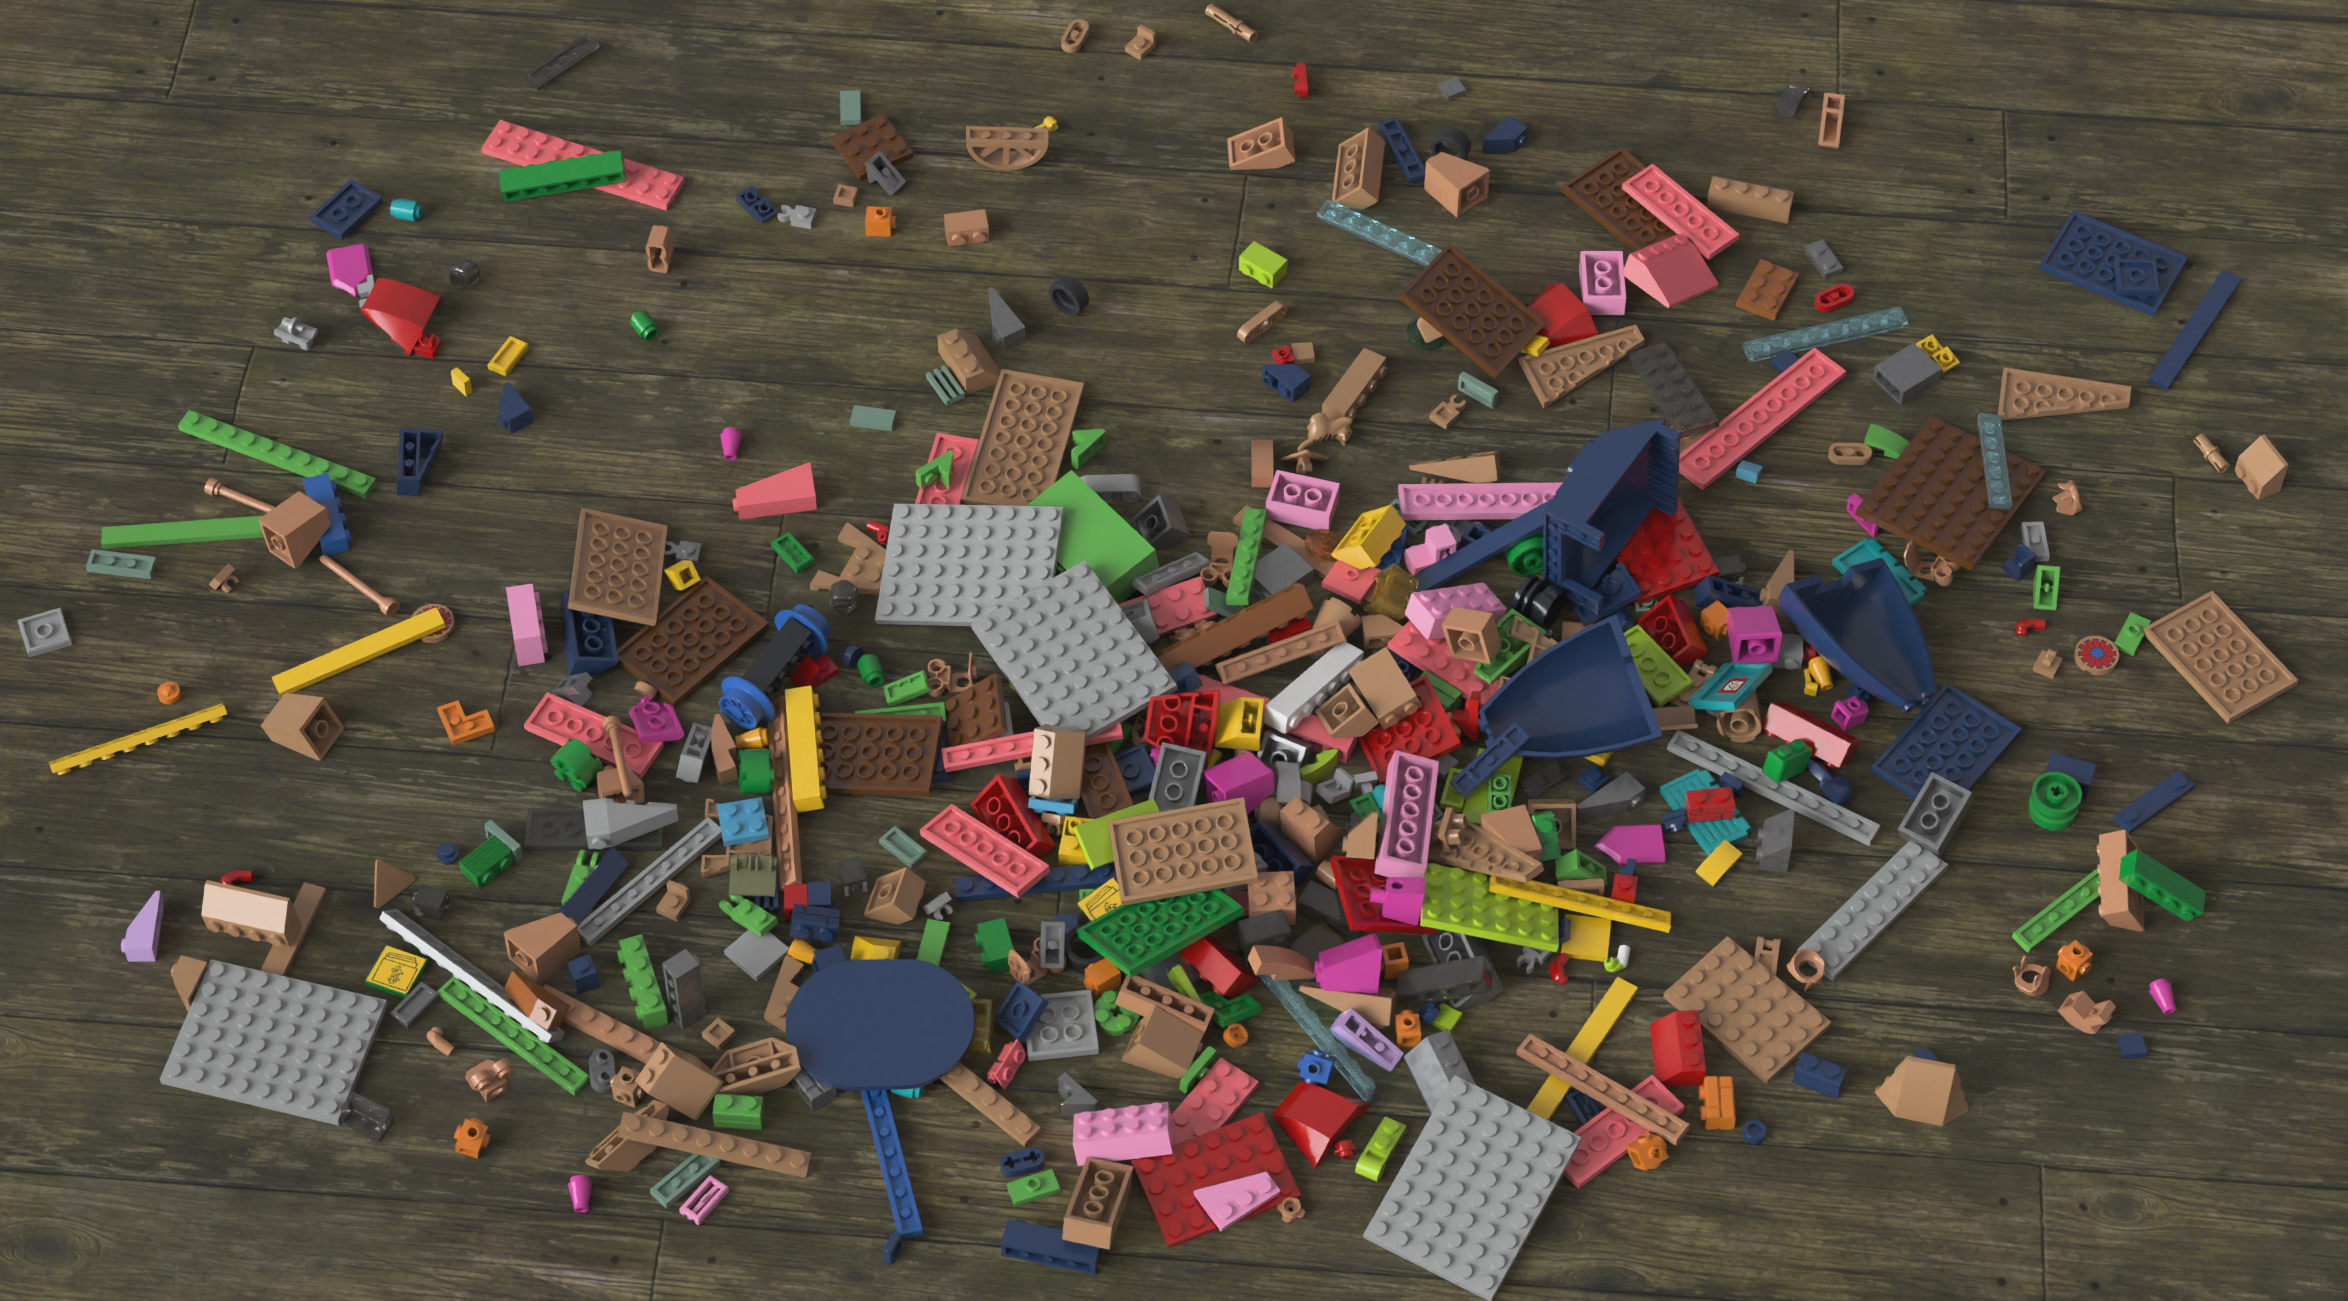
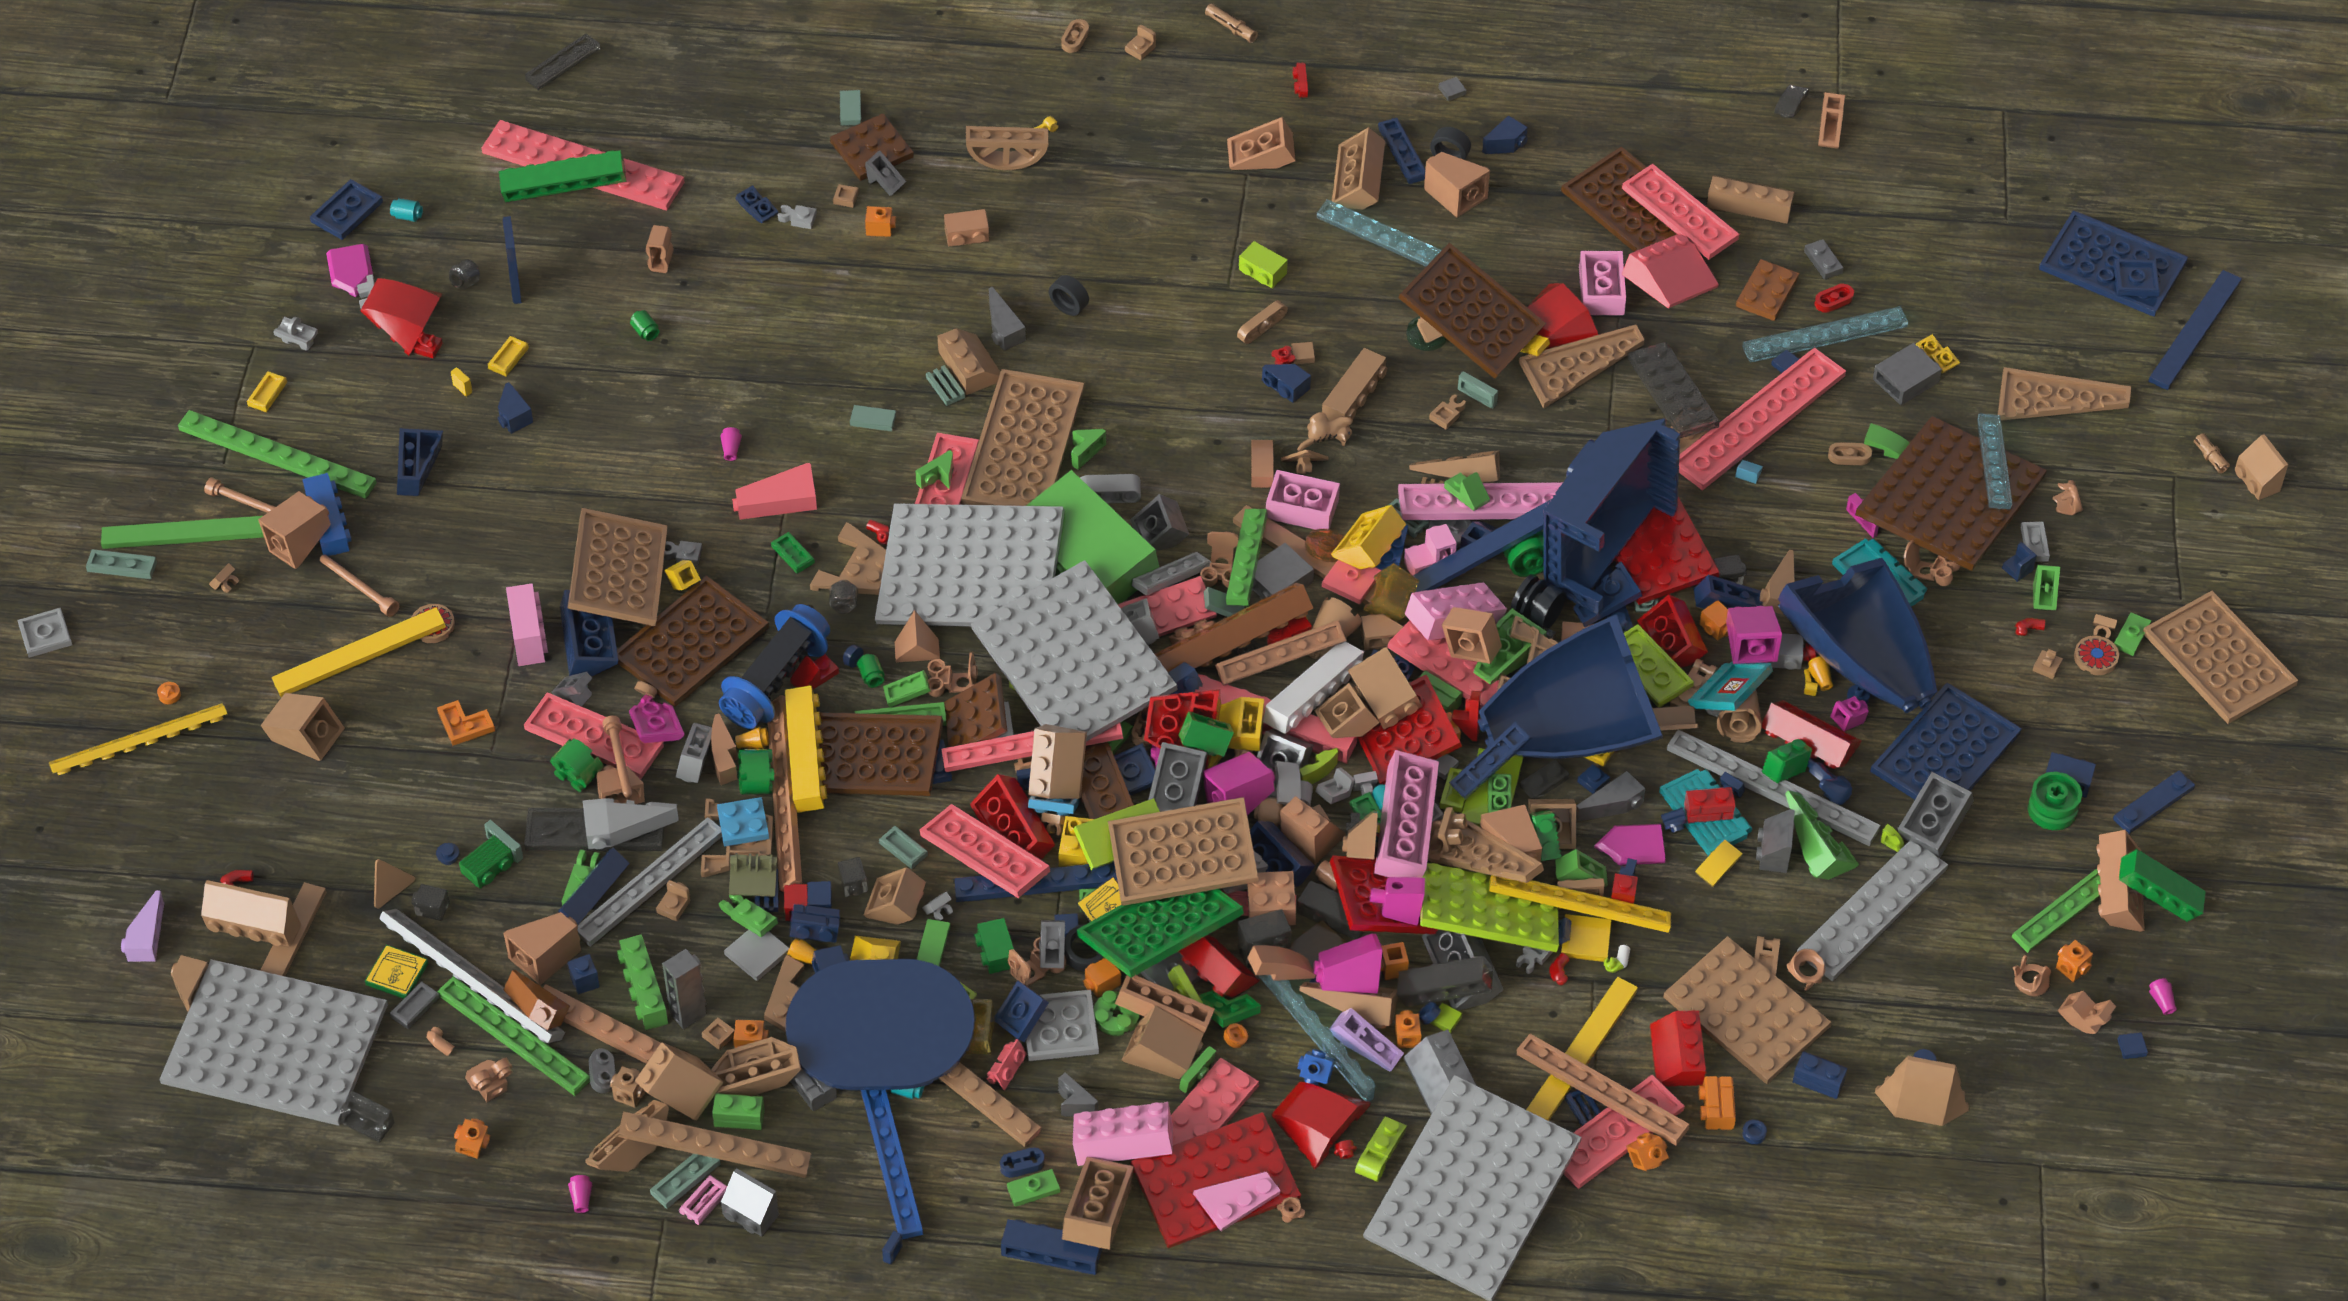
(267, 391): none -> yellow tile
(511, 258): none -> dark blue tile
(749, 1031): none -> orange brick
(749, 1203): none -> slope
(916, 641): none -> nougat slope
(1206, 734): none -> green brick
(1468, 490): none -> bright green slope
(1819, 848): none -> bright green wedge
(1892, 838): none -> lime tile
(2104, 623): none -> medium nougat tile

